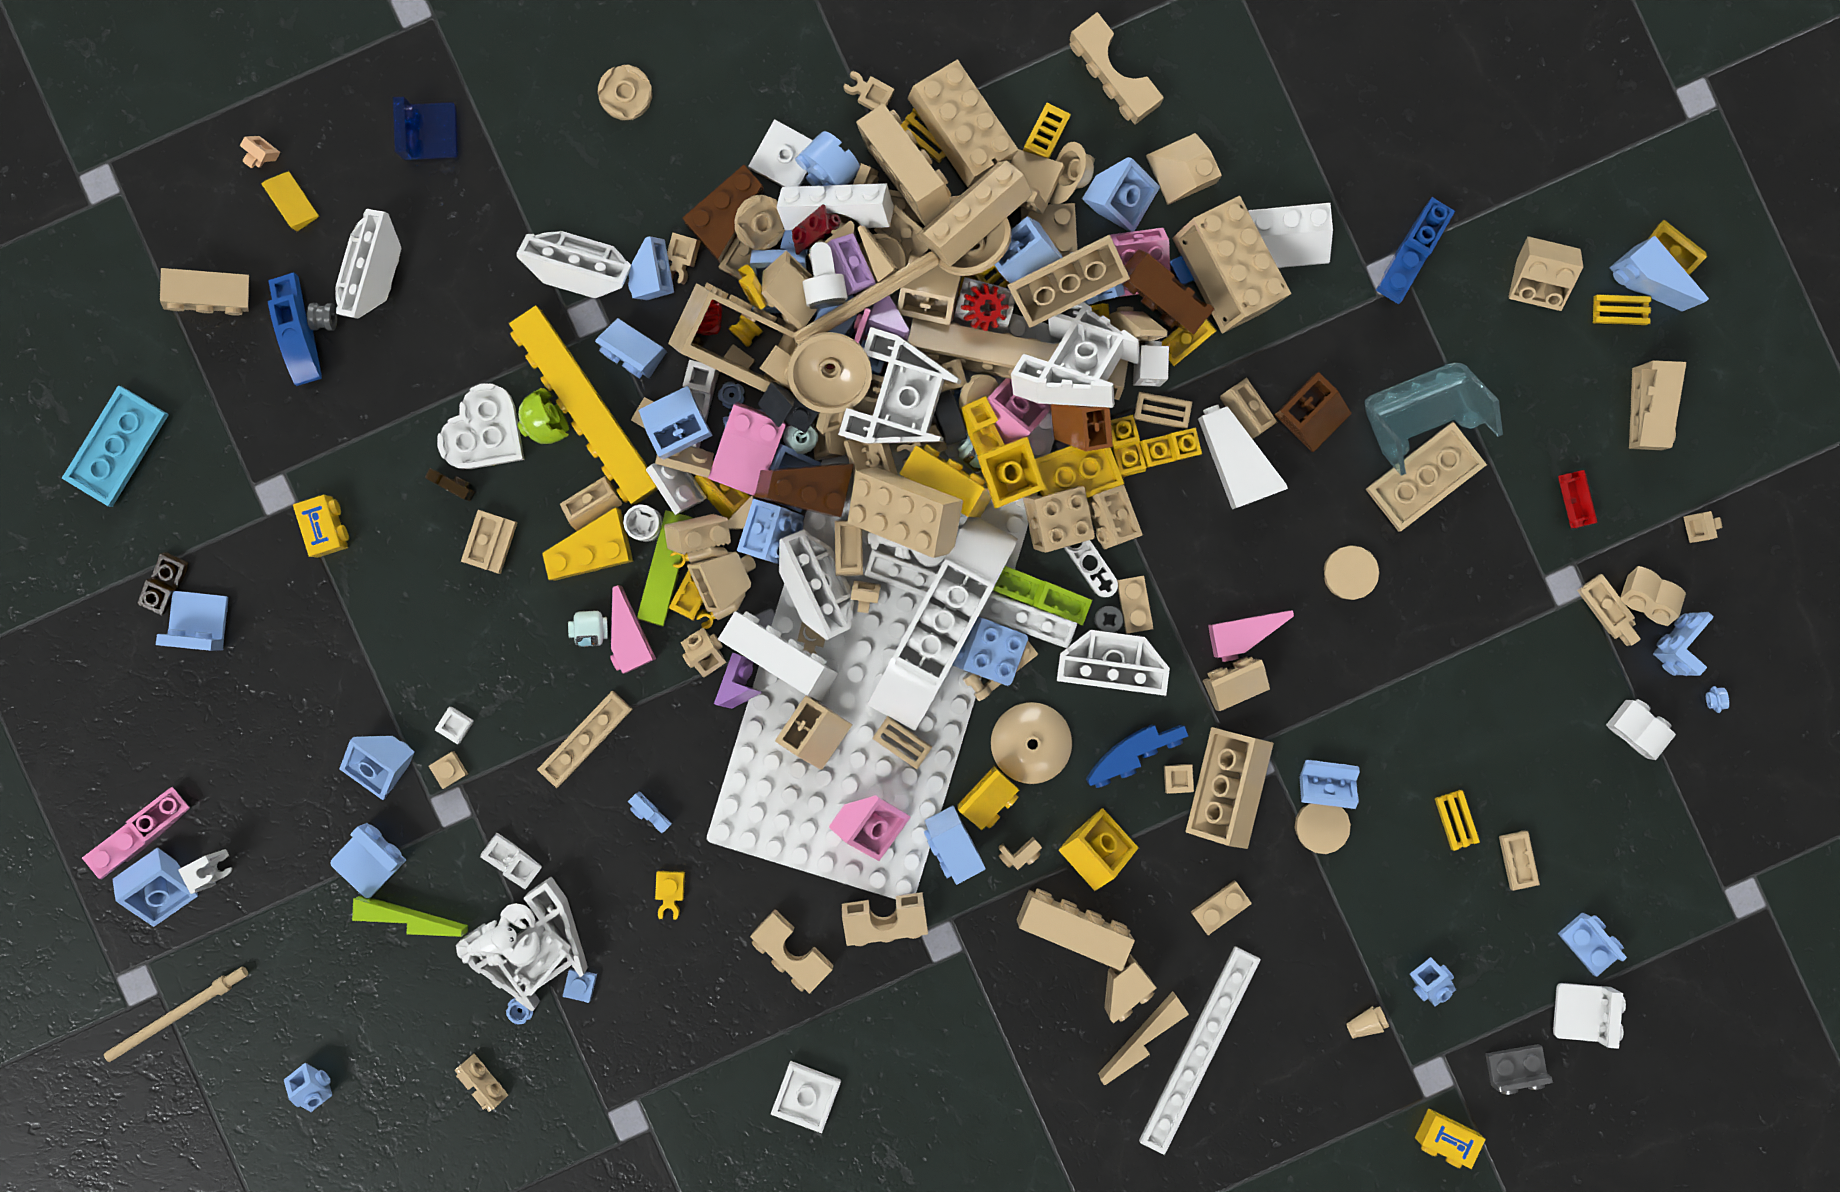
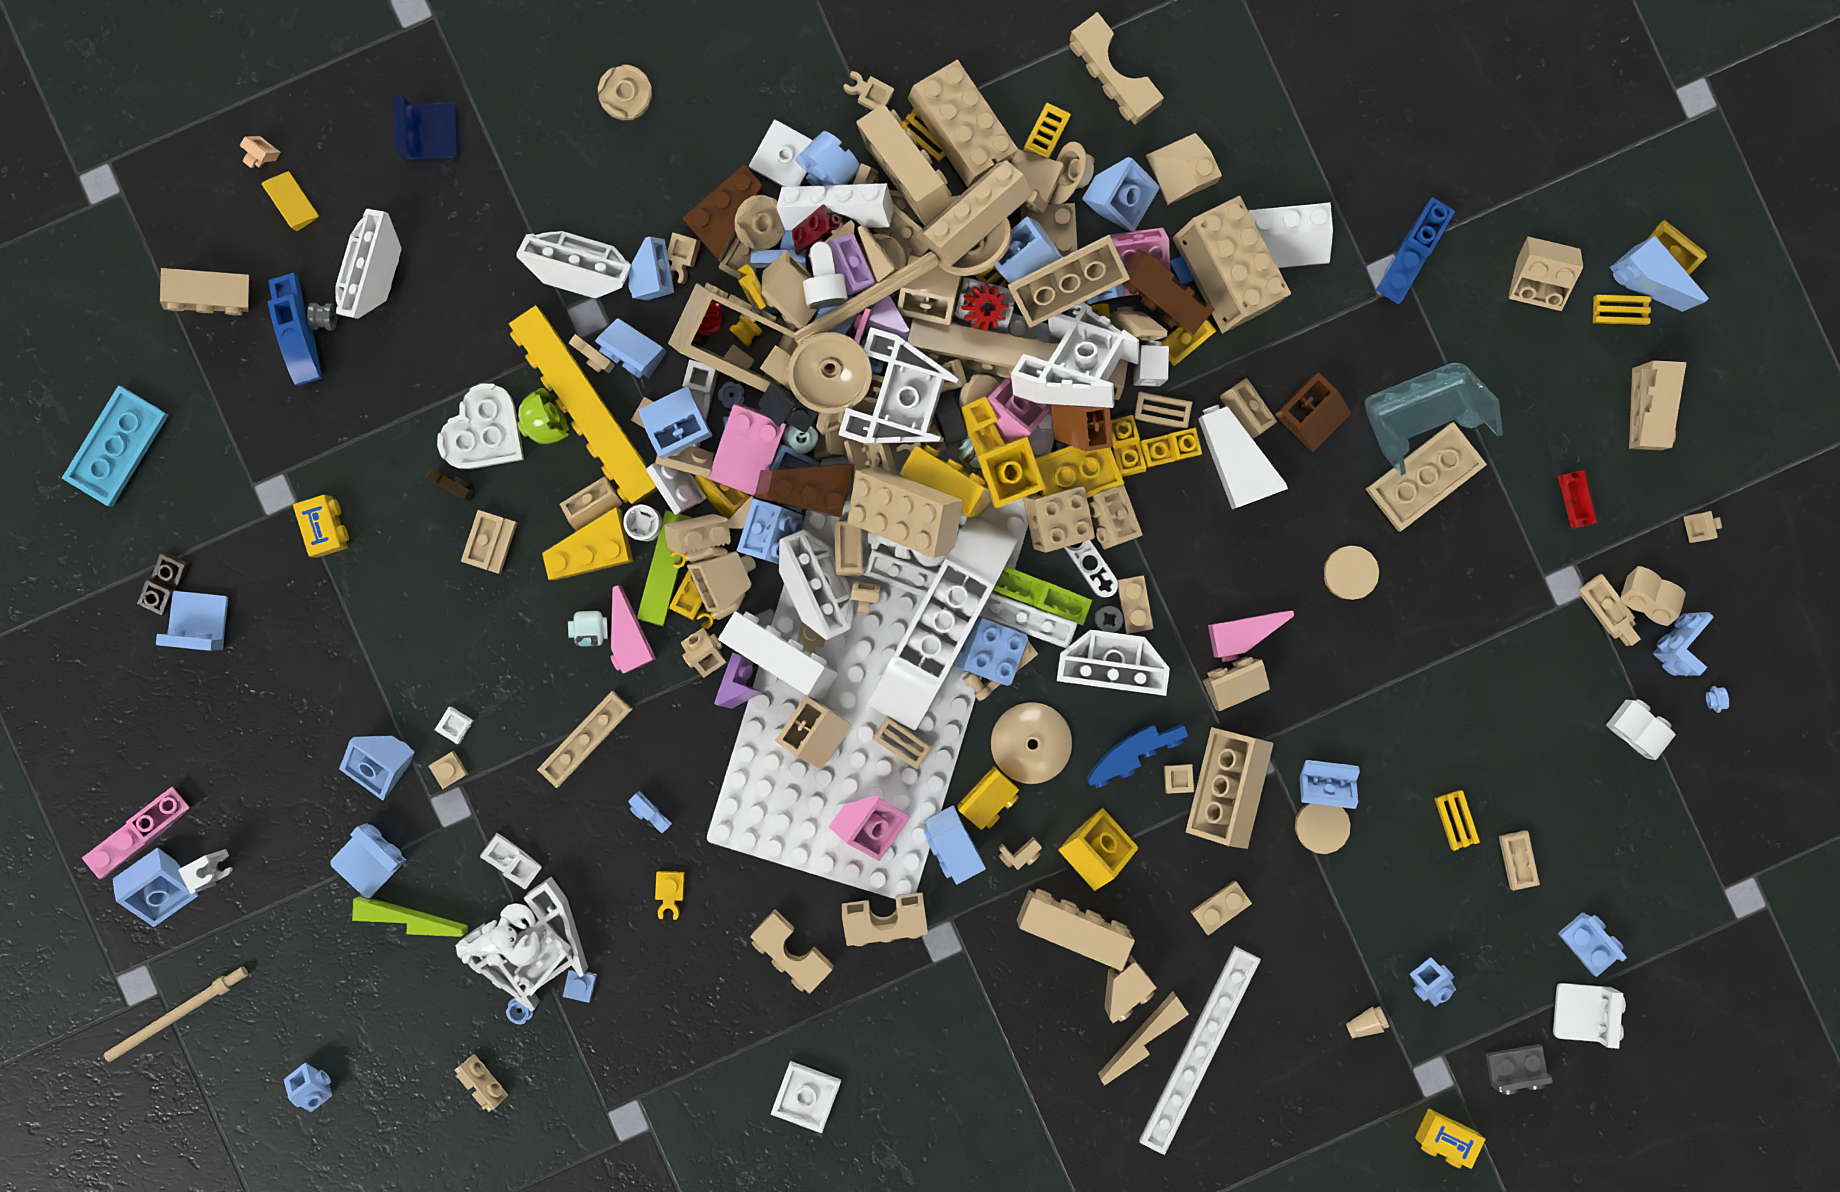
(596, 359): none -> tan plate

